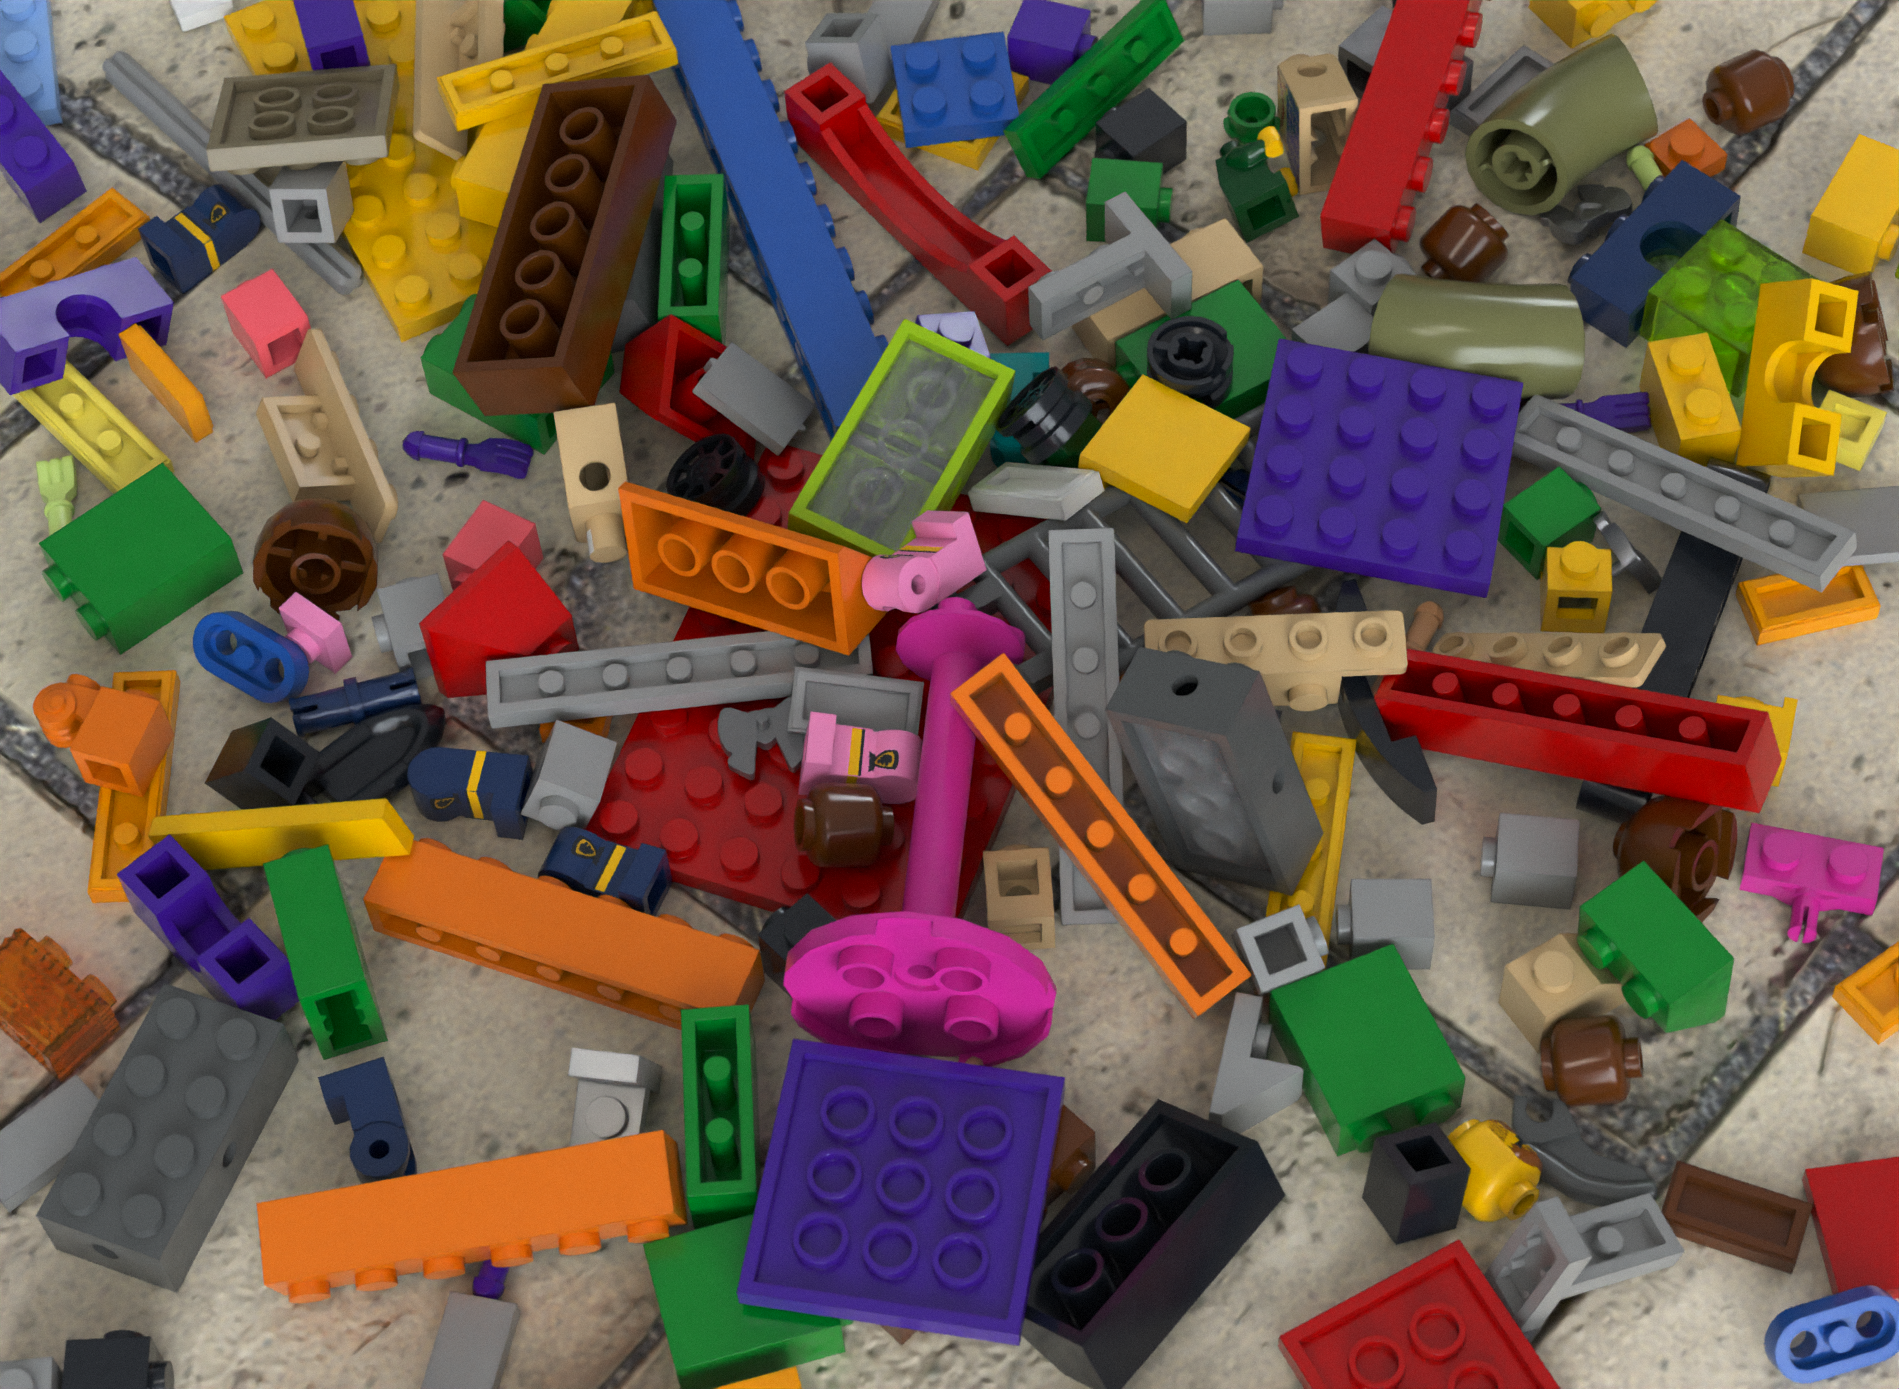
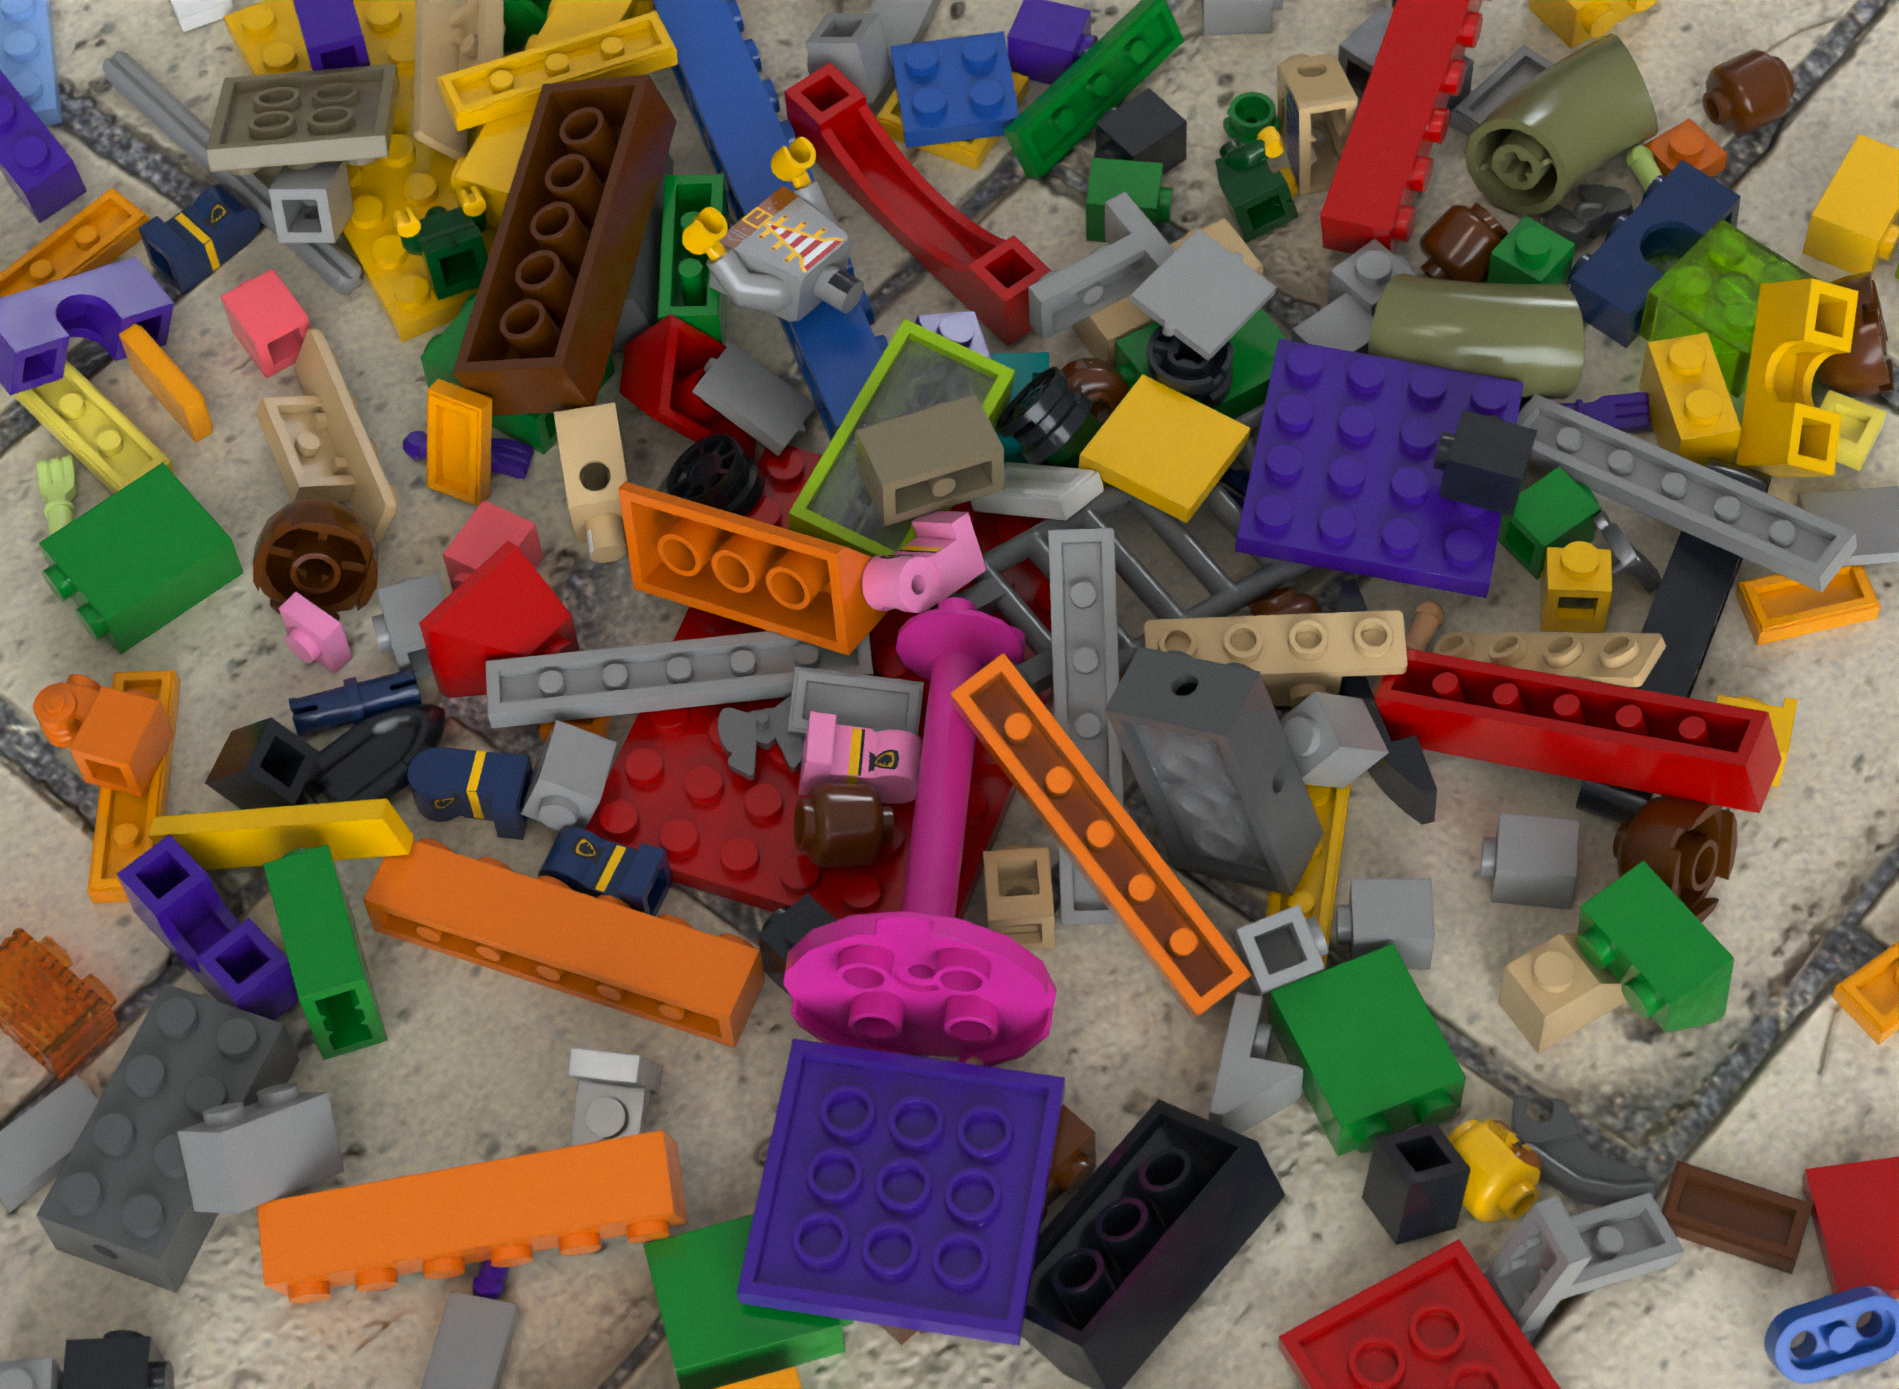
(255, 661): blue plate -> none
(260, 1149): none -> light grey brick
(370, 1102): dark blue leg -> none
(448, 242): none -> dark green piece
(459, 442): none -> light orange tile
(720, 1113): green brick -> none
(783, 251): none -> torso
(930, 460): none -> dark tan brick
(1202, 294): none -> light grey piece
(1332, 739): none -> light grey brick
(1485, 462): none -> black brick
(1531, 256): none -> green brick
(1590, 1061): reddish brown head -> none
(1811, 874): dark pink plate -> none

